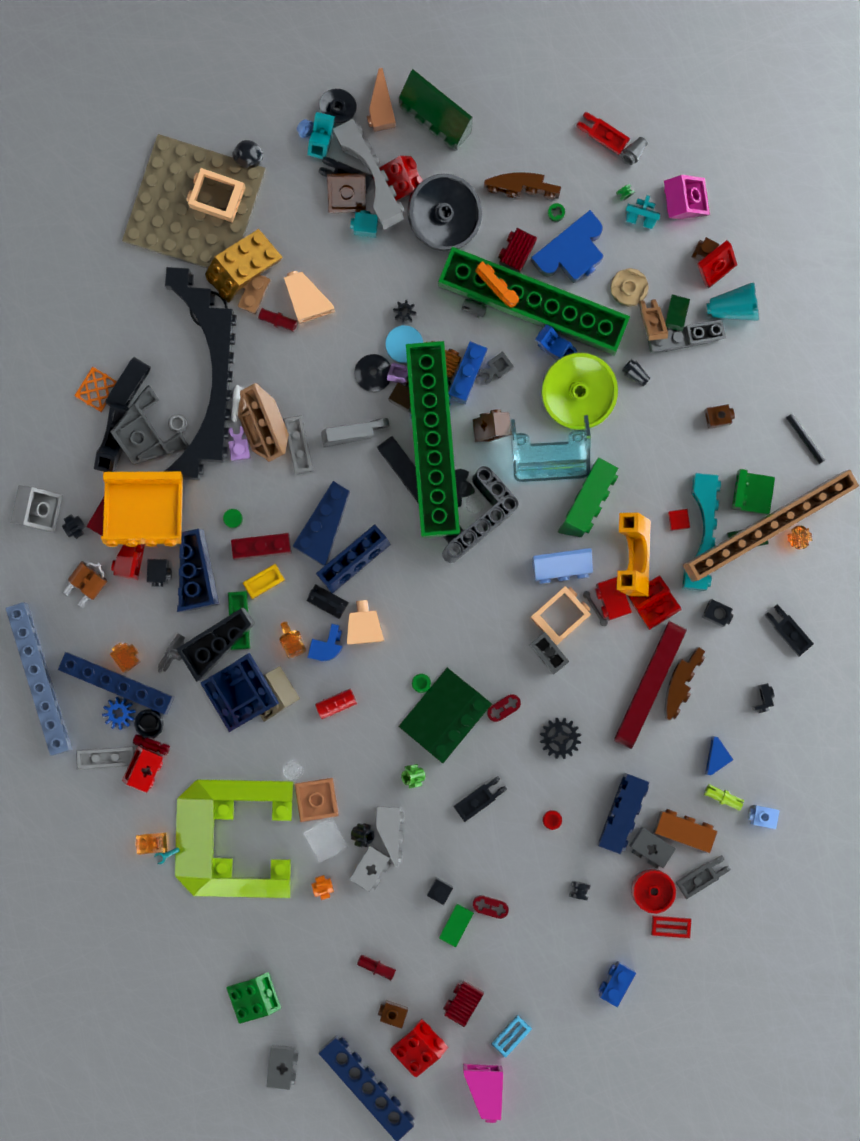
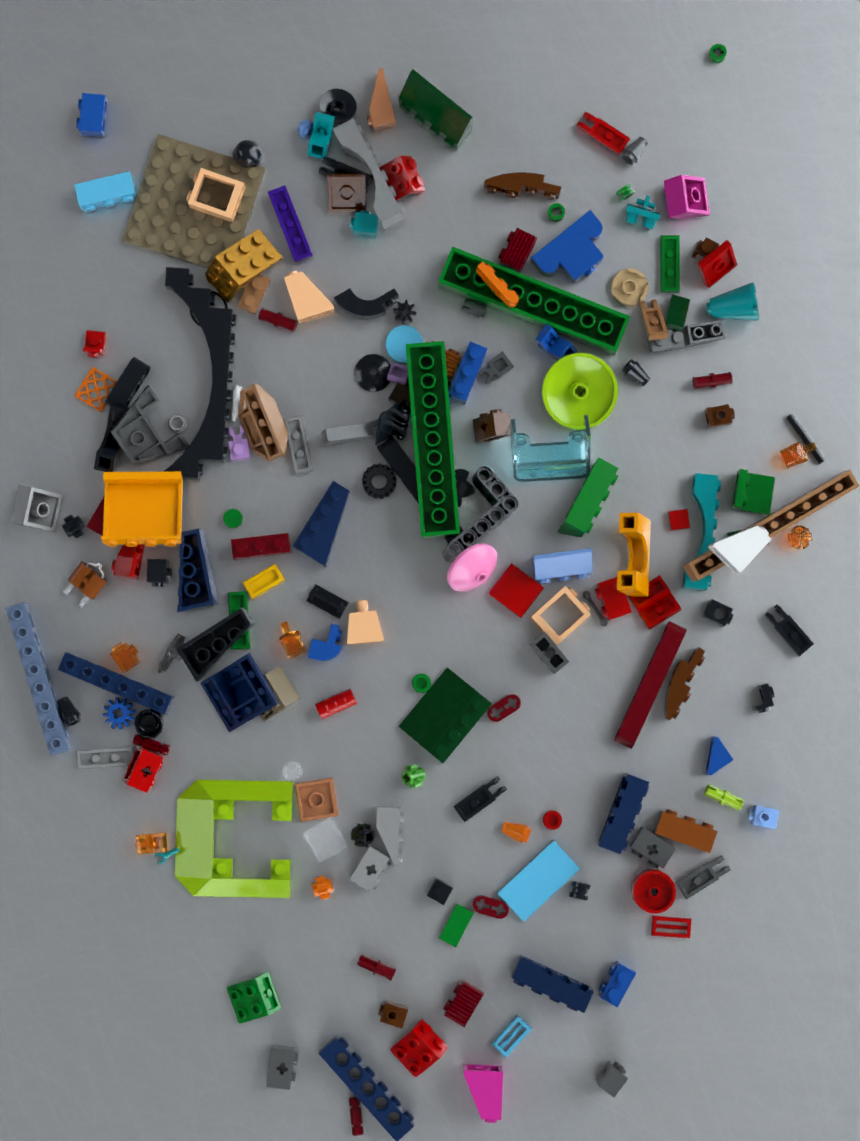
(69, 712): none -> black cone
(92, 115): none -> blue brick
(94, 343): none -> red bracket
(105, 191): none -> medium azure brick
(290, 224): none -> dark purple plate
(353, 558): dark blue brick -> none
(356, 1116): none -> dark red axle
(365, 309): none -> black arch
(367, 481): none -> black tyre
(393, 422): none -> black hinge
(444, 212): black dish -> none
(472, 567): none -> bright pink dish
(516, 590): none -> red slope
(517, 831): none -> orange cone
(538, 881): none -> medium azure tile
(552, 983): none -> dark blue wedge
(559, 729): black gear -> none
(612, 1078): none -> dark grey brick
(669, 263): none -> green tile
(712, 380): none -> dark red pin
(722, 50): none -> green bush
(741, 547): none -> white slope
(796, 453): none -> clear orange piece

